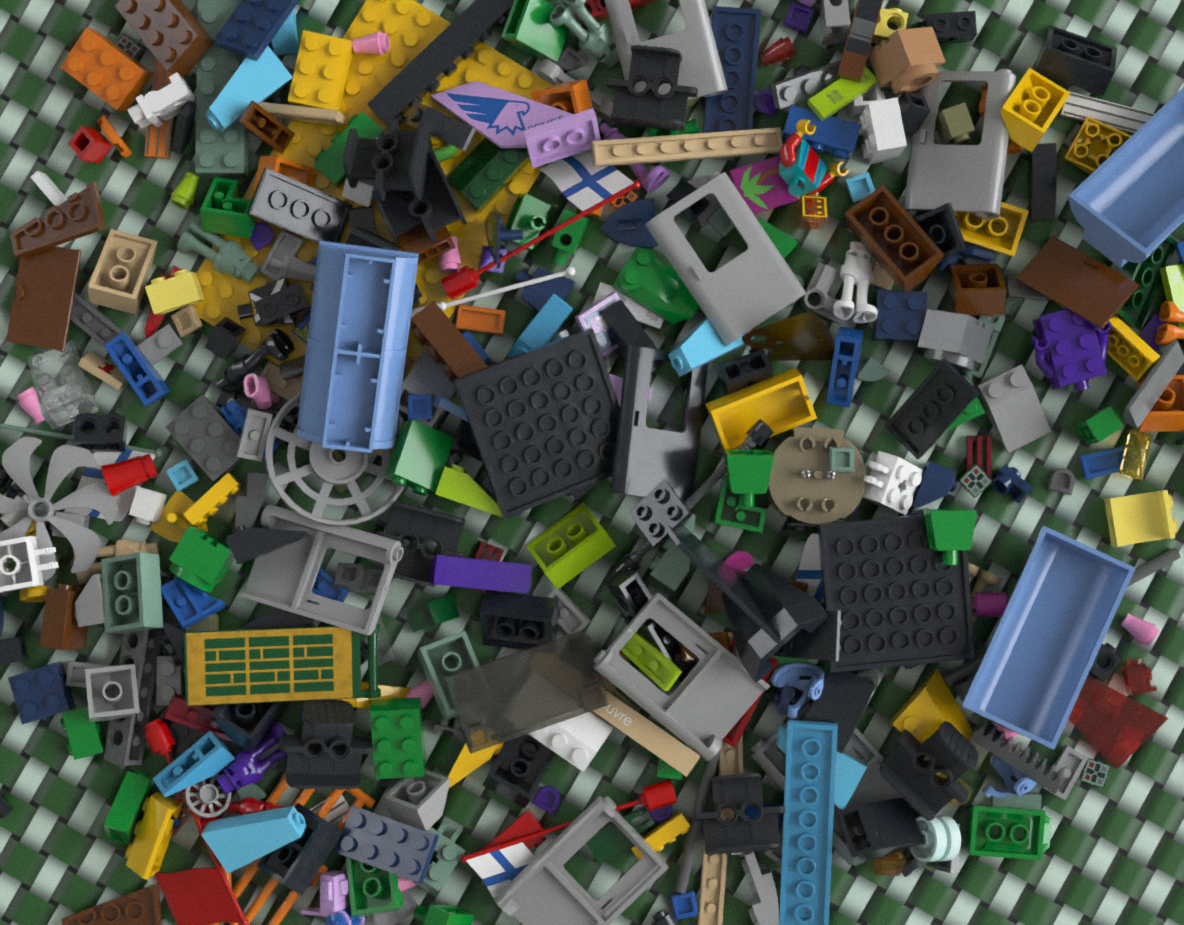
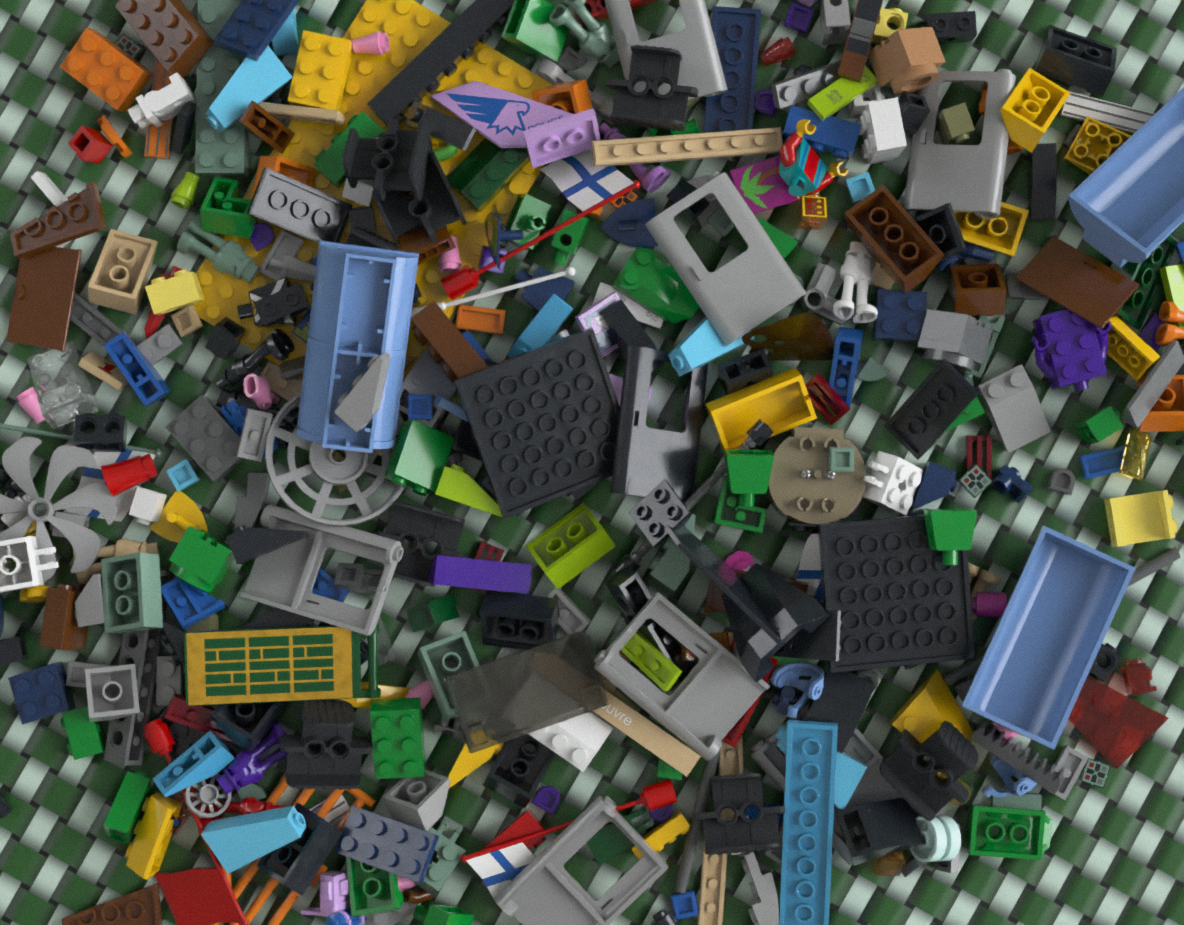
(212, 499): yellow piece -> none
(365, 398): none -> light grey slope
(416, 897): none -> reddish brown arm
(839, 407): none -> dark red tile
(1140, 629): bright pink cone -> none

